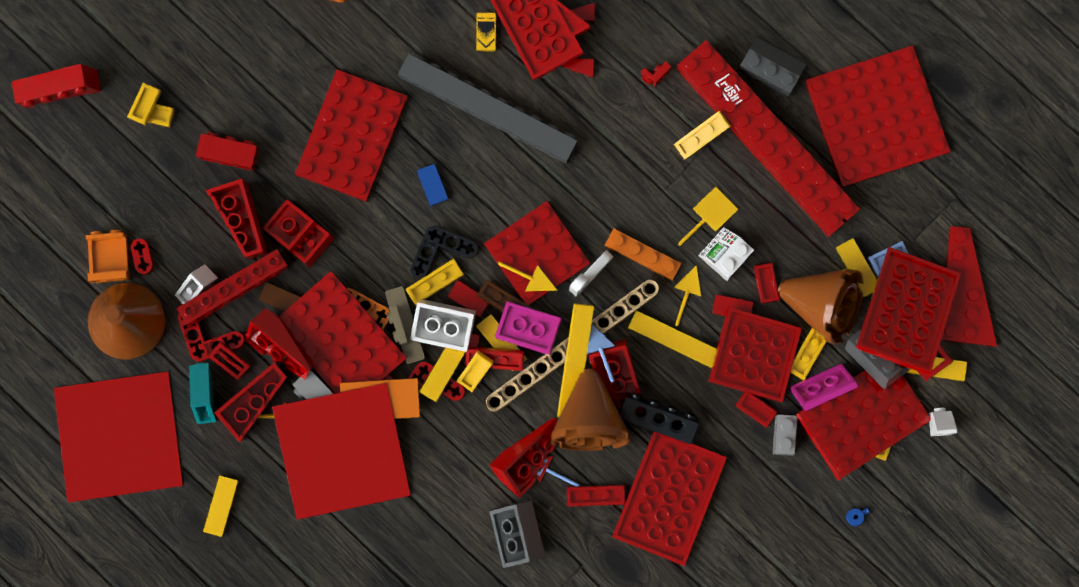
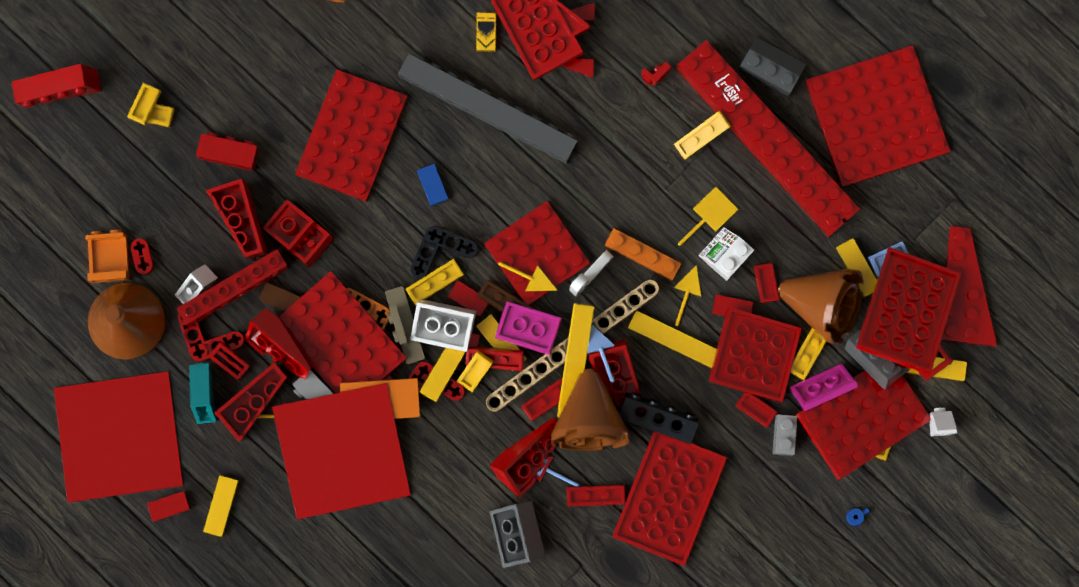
(168, 506): none -> red tile
(543, 401): none -> red tile

